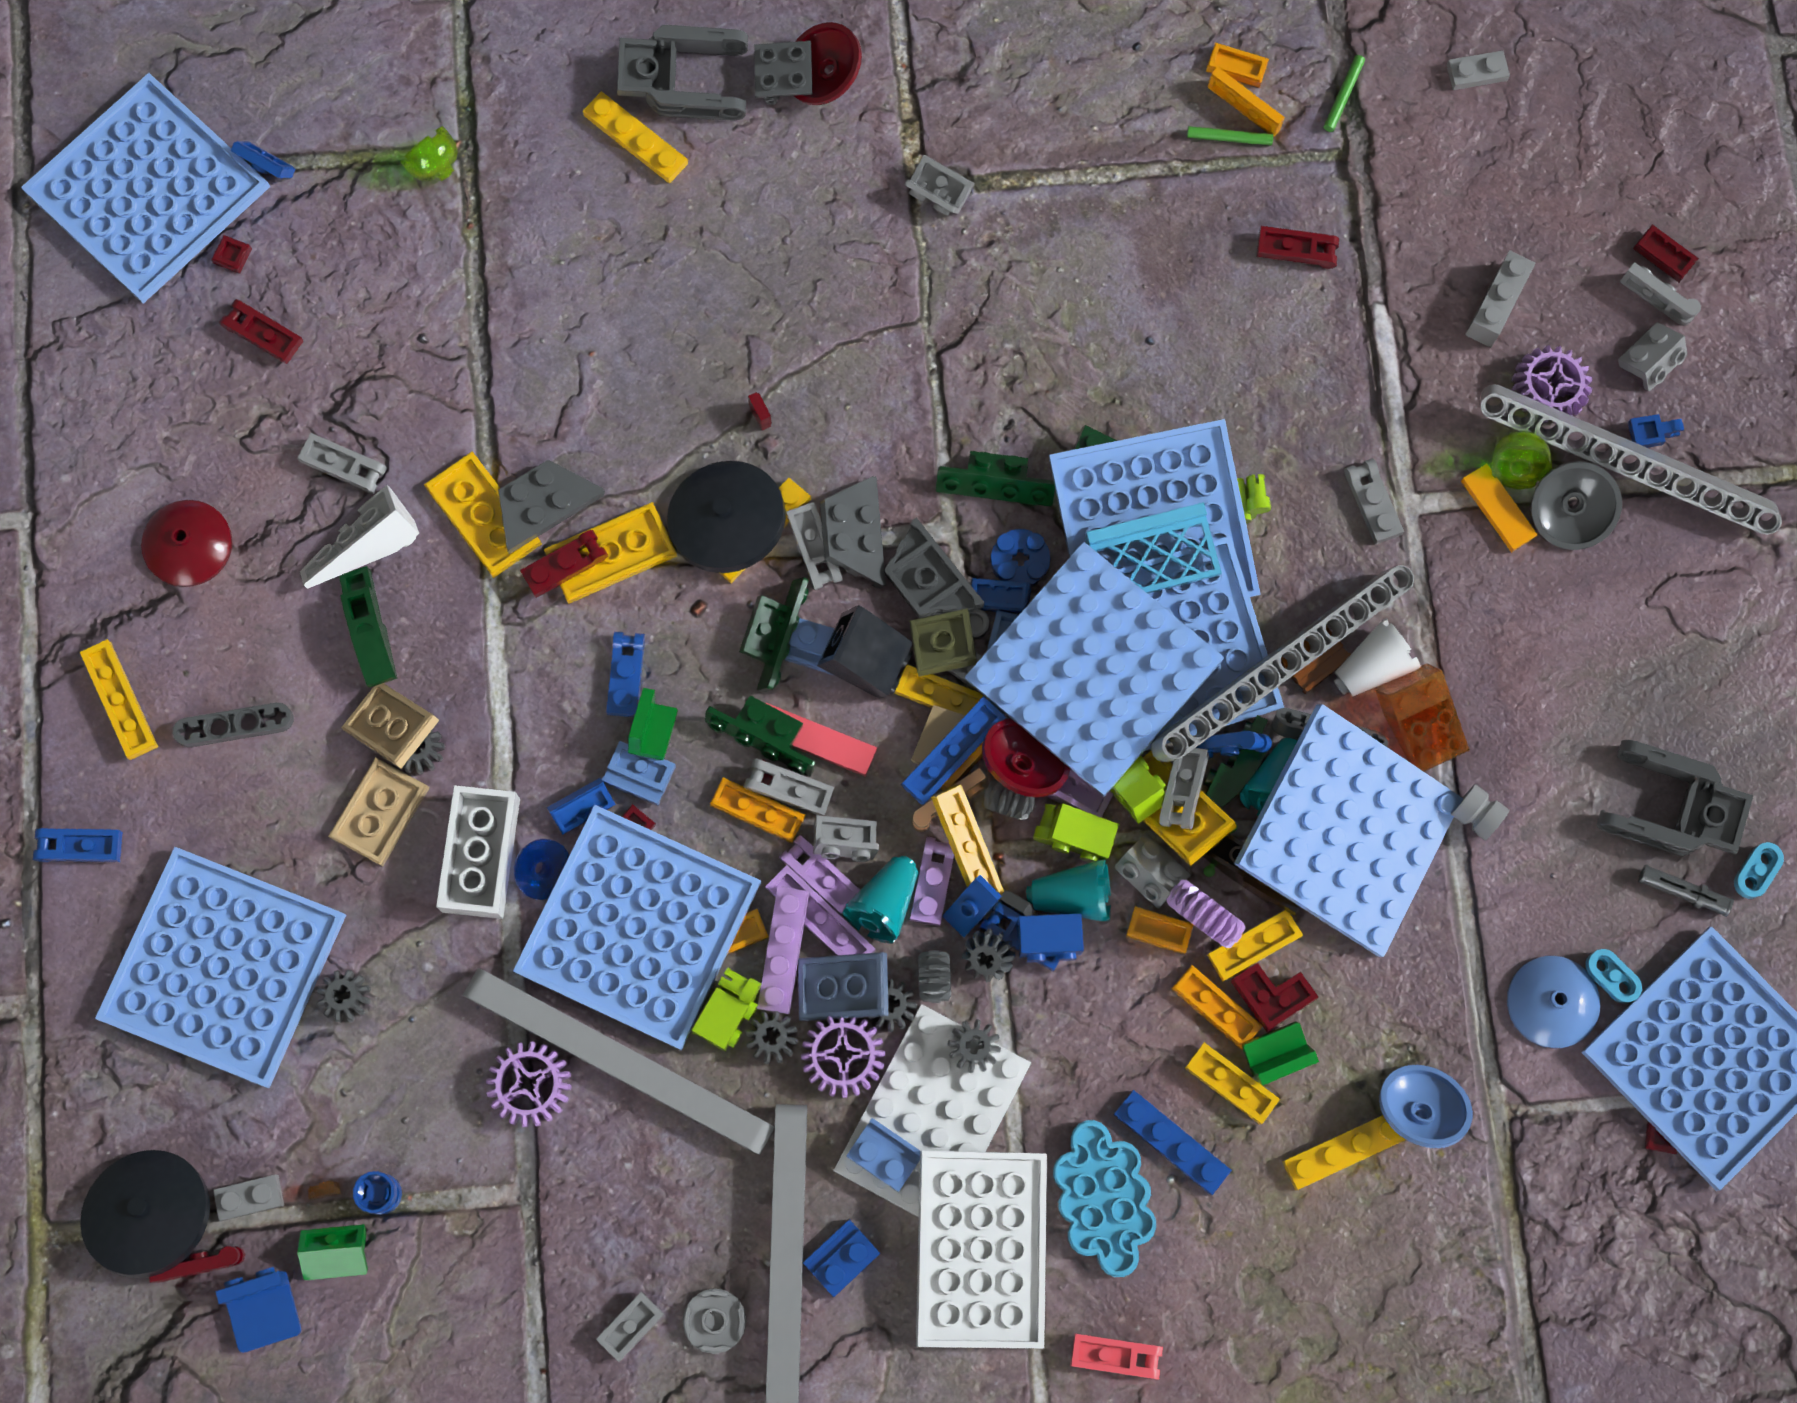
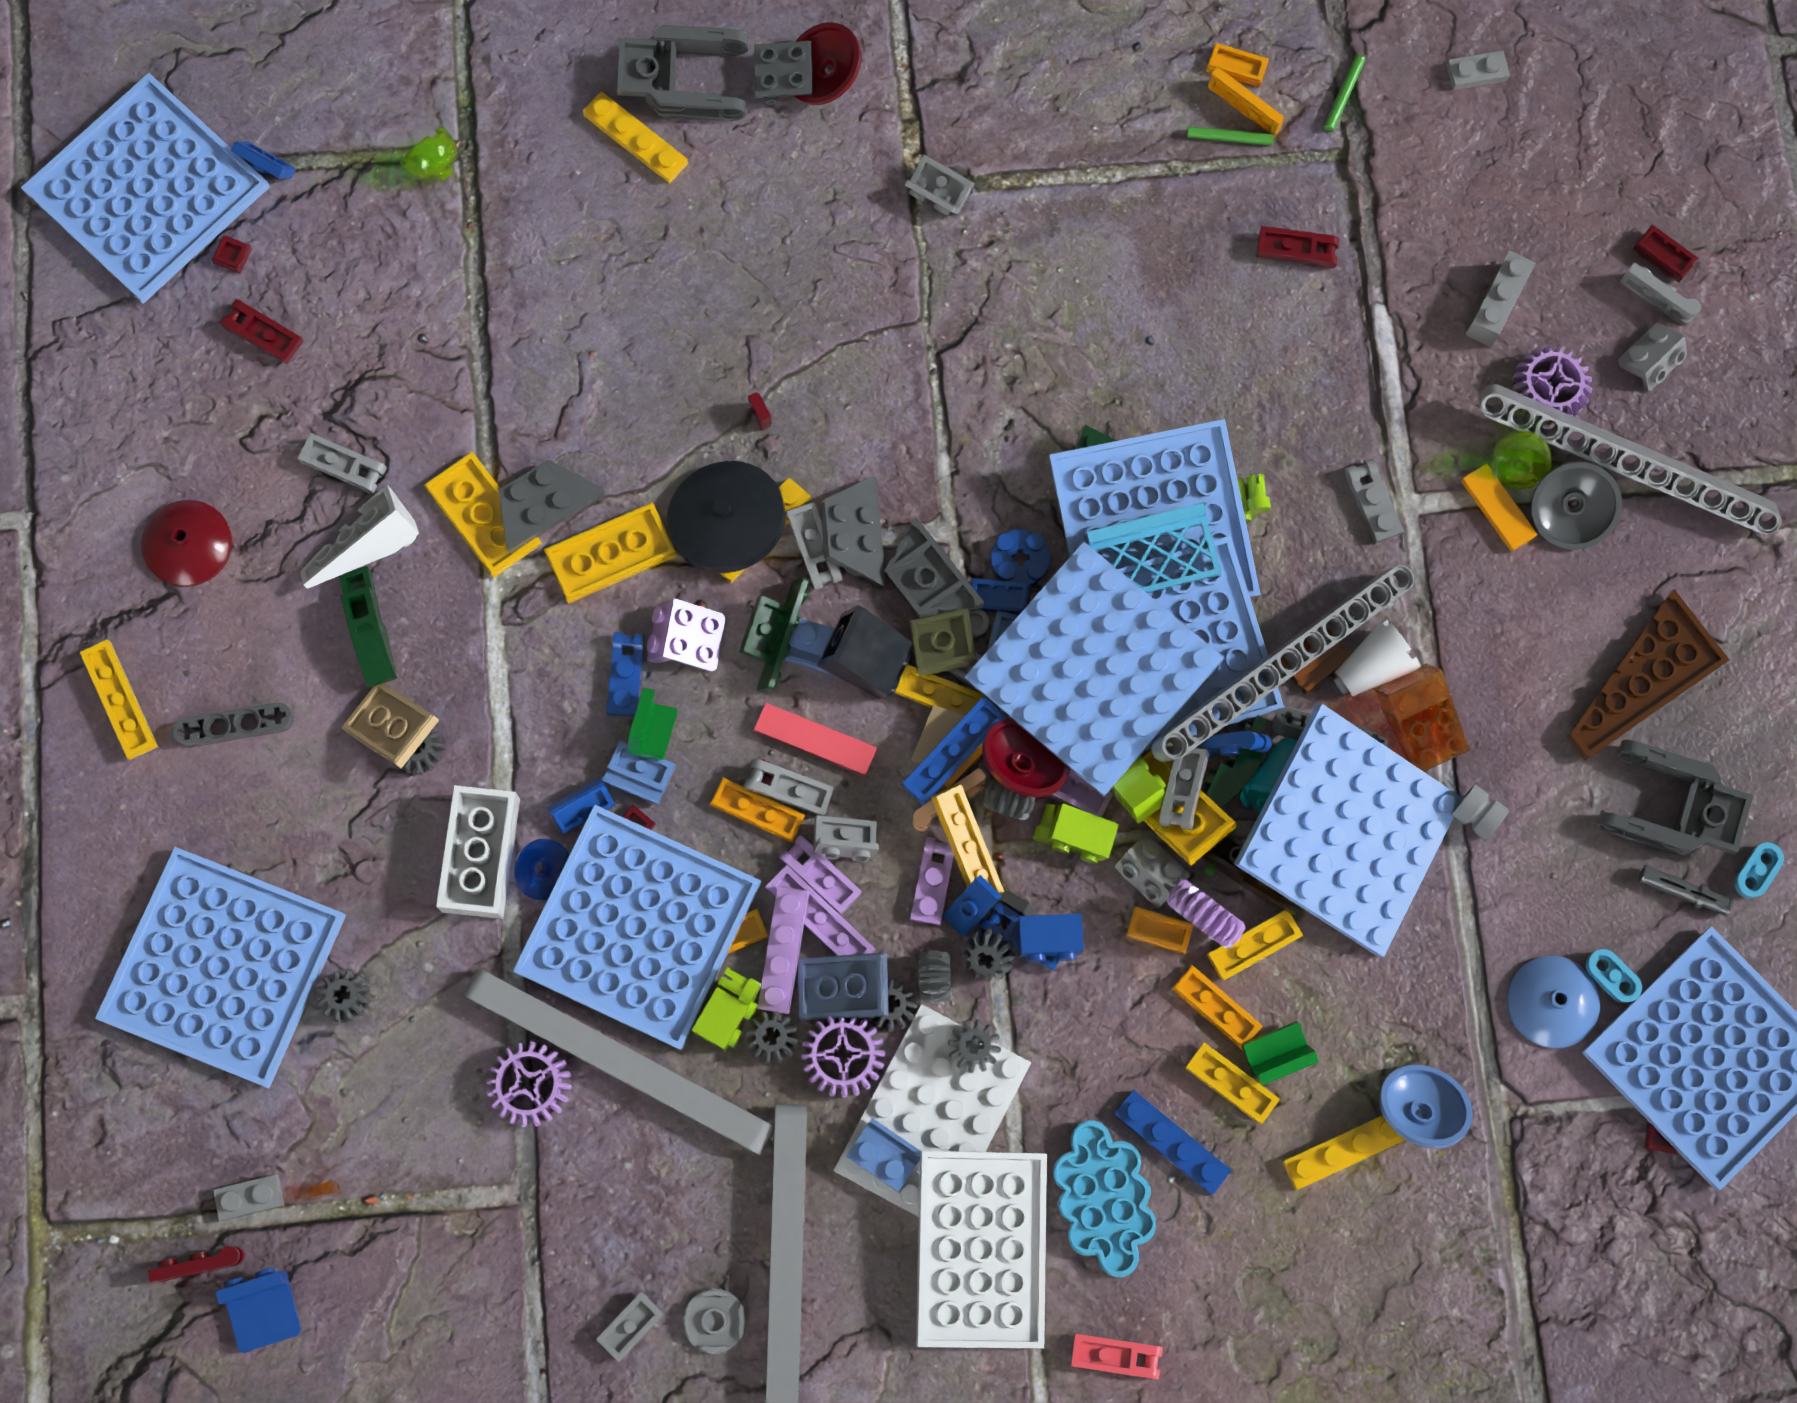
(78, 845): blue plate -> none
(145, 1214): black dish -> none
(332, 1252): panel -> none
(377, 1193): blue wheel -> none
(379, 812): tan tile -> none
(563, 564): dark red plate -> none
(685, 635): none -> bracket
(764, 730): dark green bracket -> none
(841, 1258): blue plate -> none
(884, 900): teal cone -> none
(997, 479): dark green bracket -> none
(1074, 891): teal cone -> none
(1271, 1003): dark red plate -> none
(1652, 432): blue plate -> none
(1657, 668): none -> reddish brown wing

